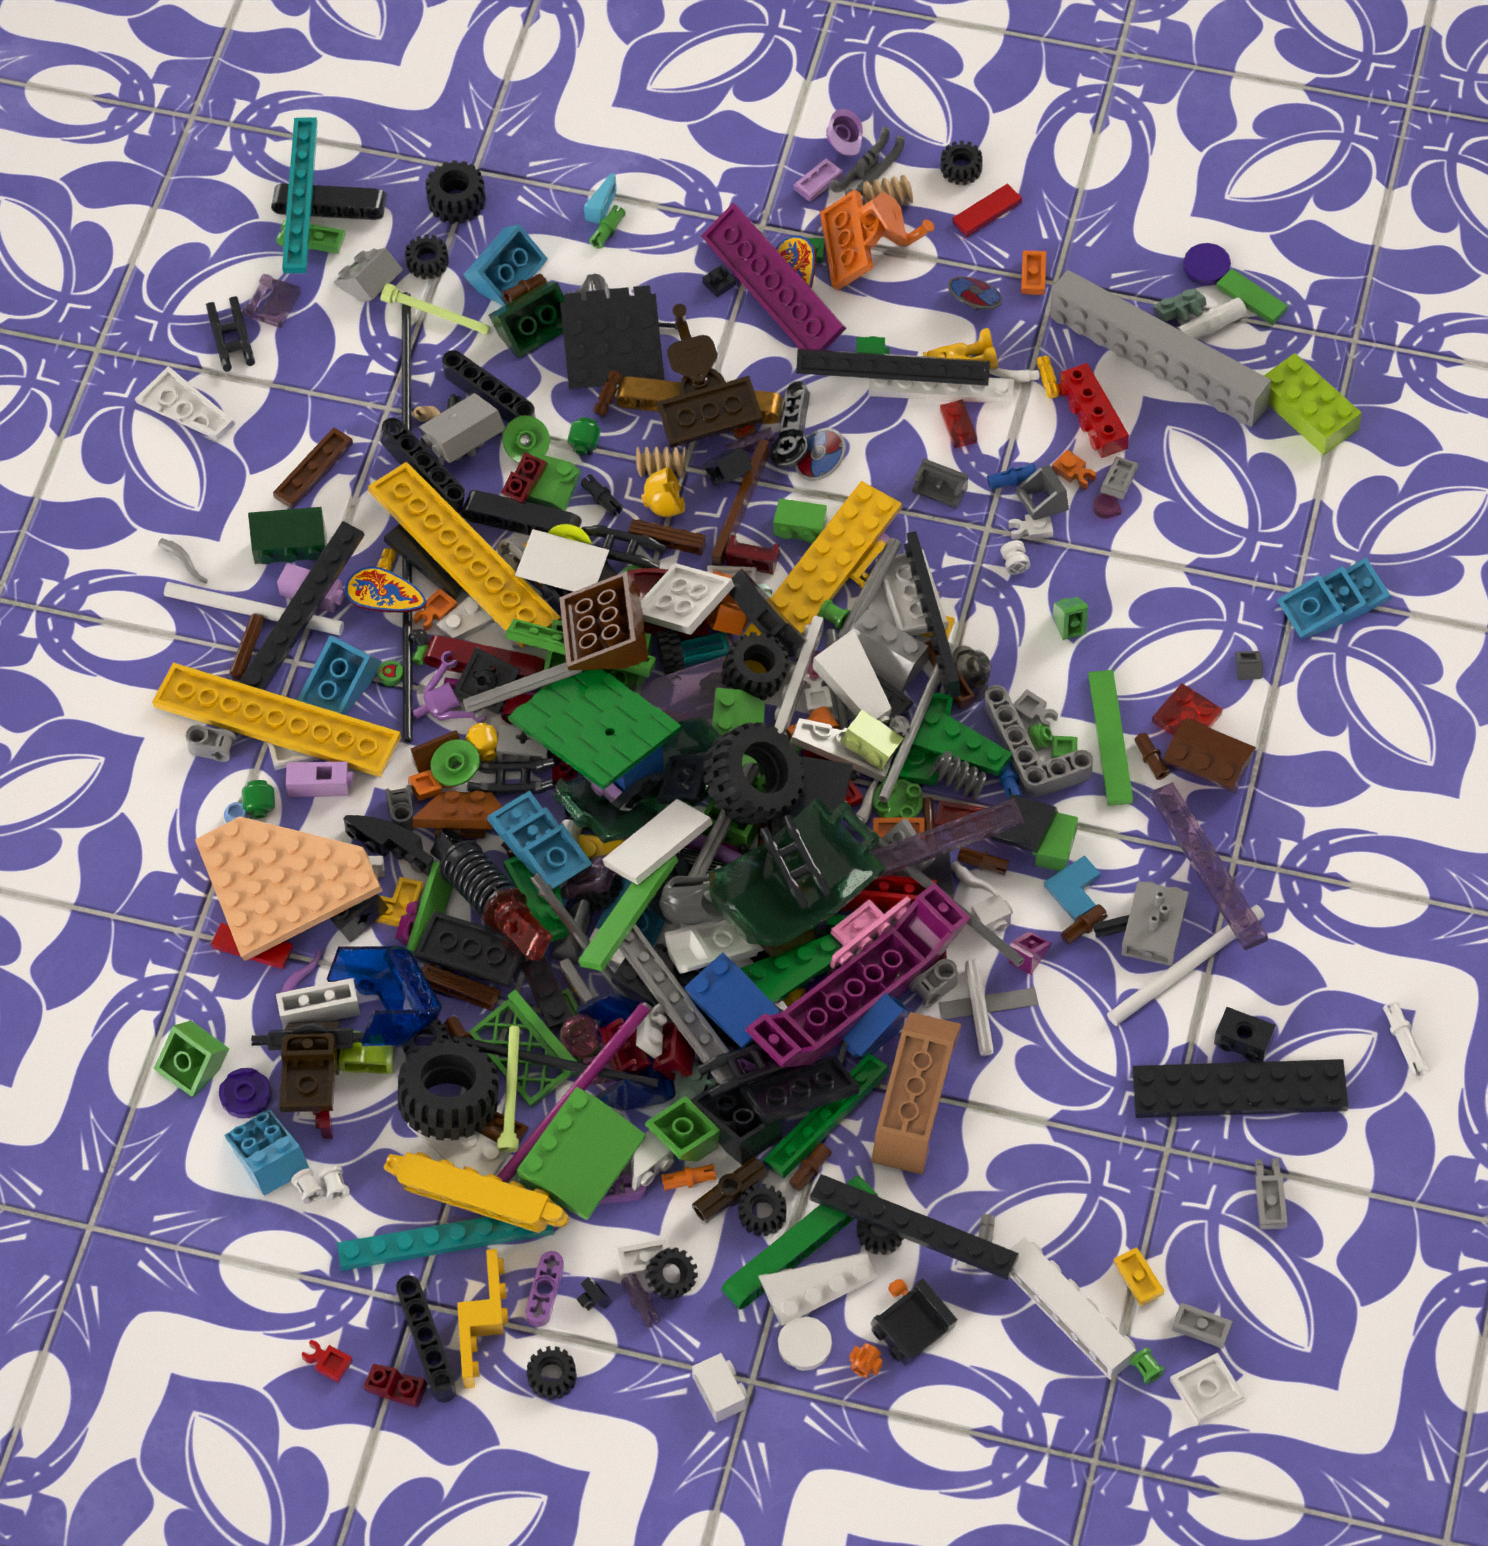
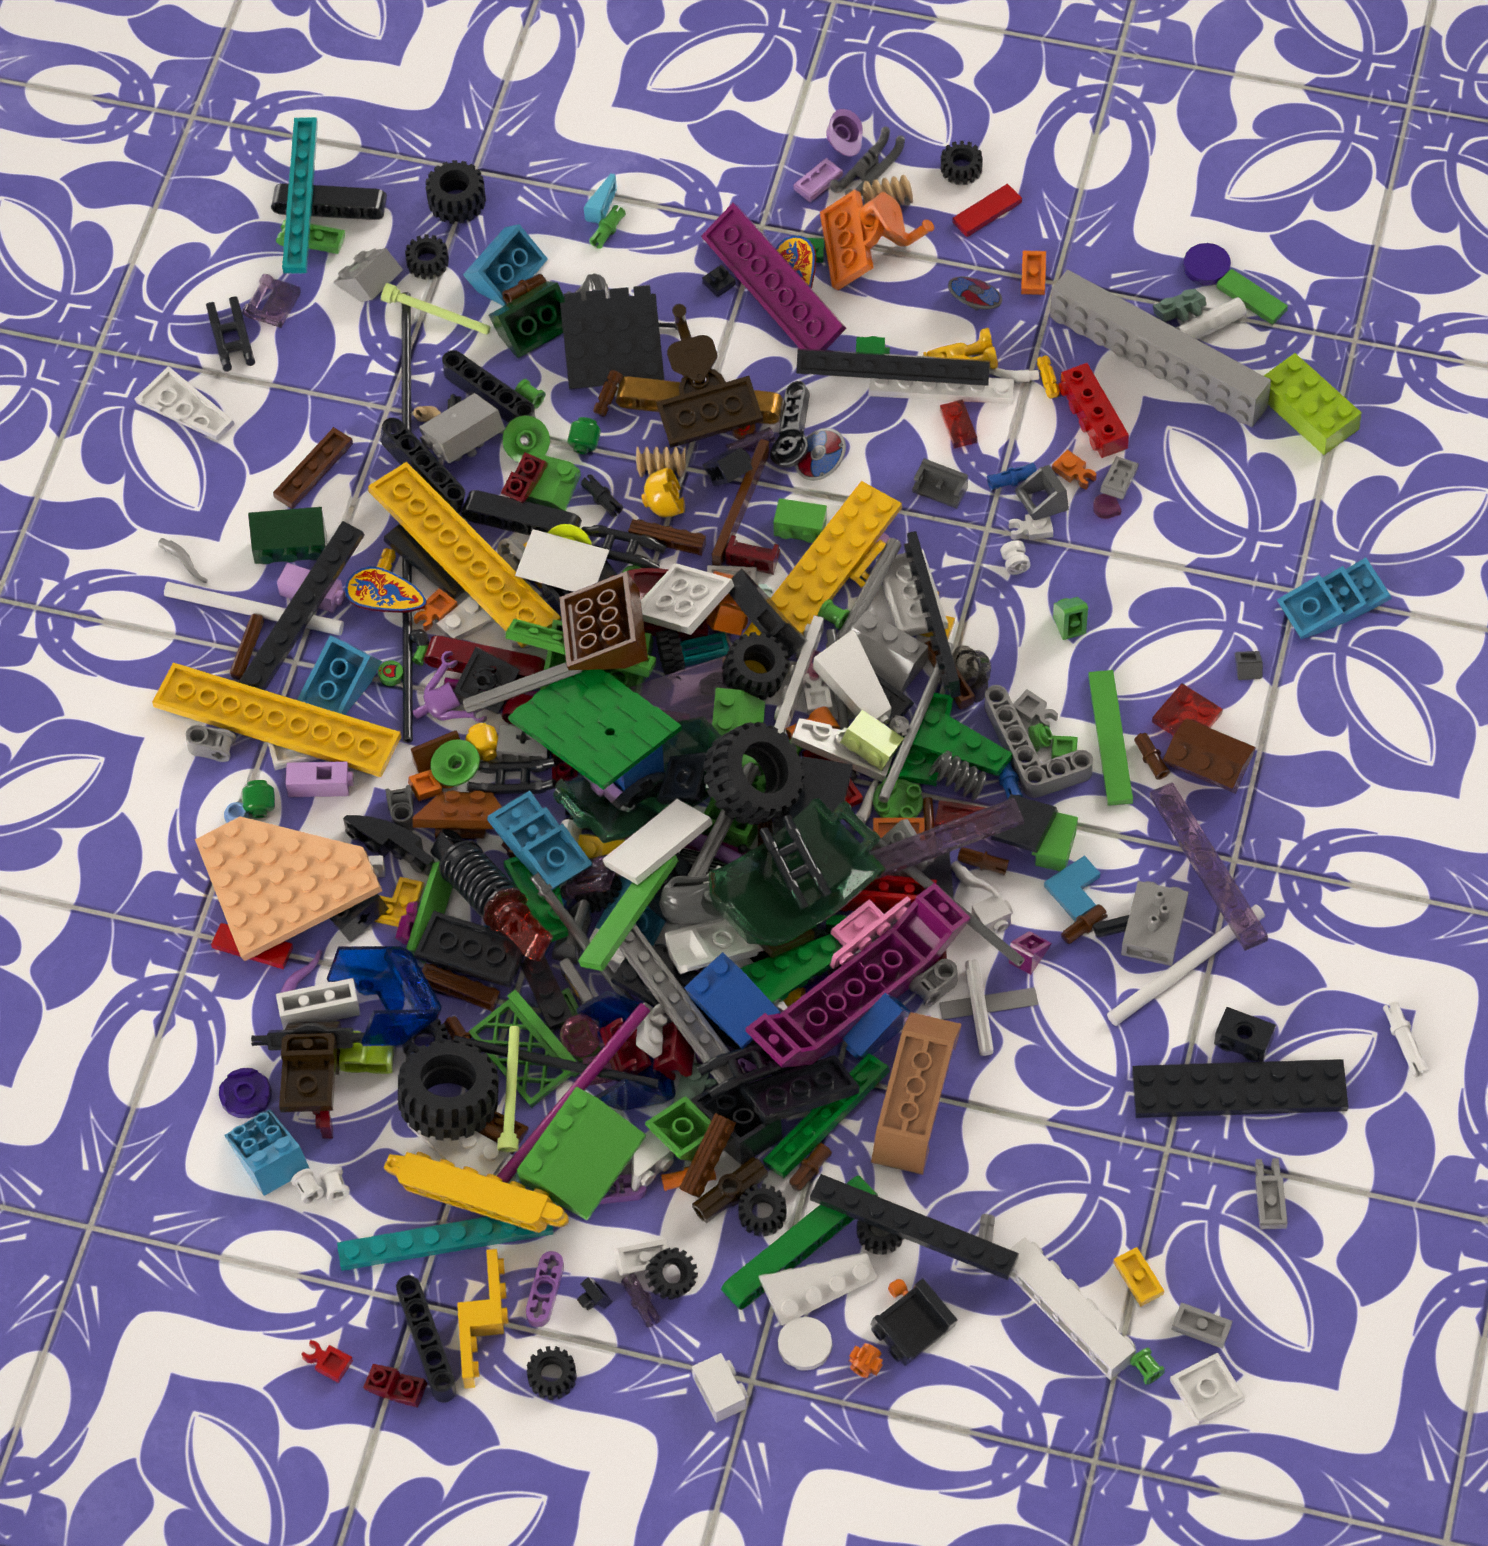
(190, 1057): bright green slope -> none
(535, 396): none -> bright green bush
(707, 1155): none -> reddish brown piece

